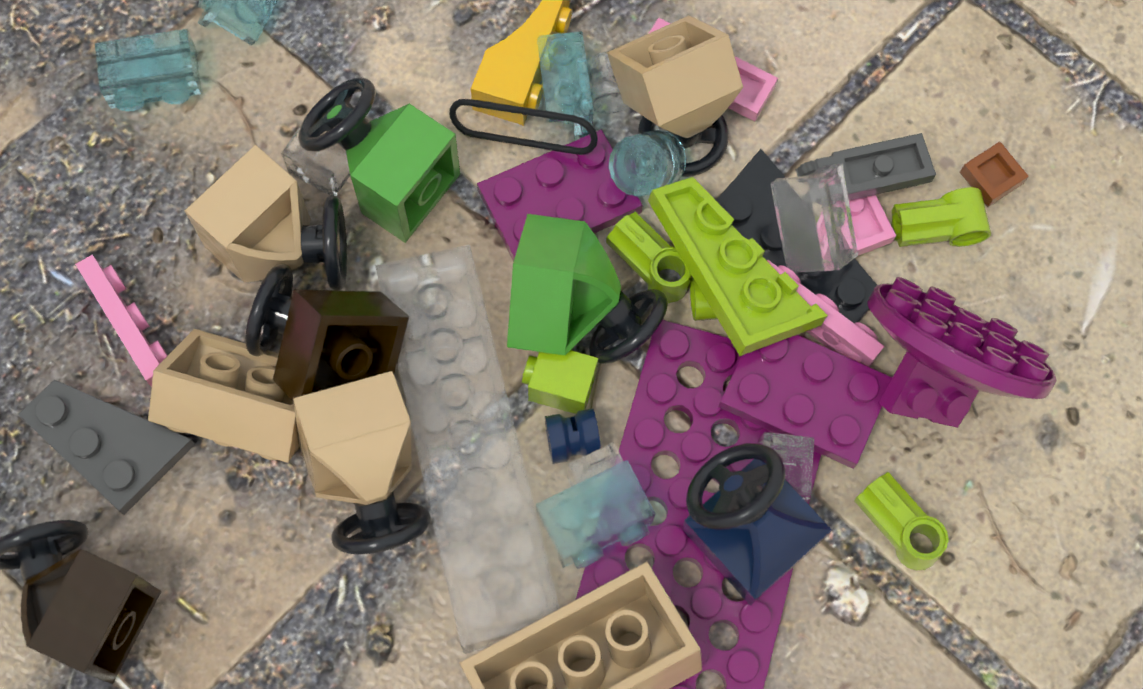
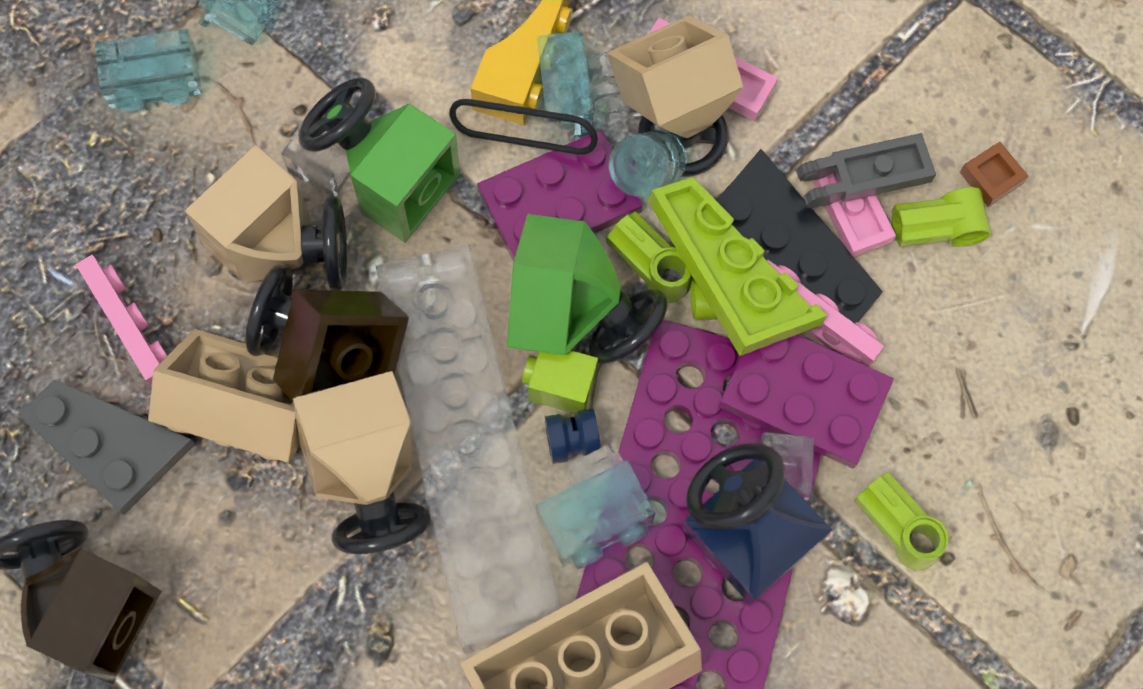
(815, 220): clear panel -> none
(952, 355): magenta bracket -> none

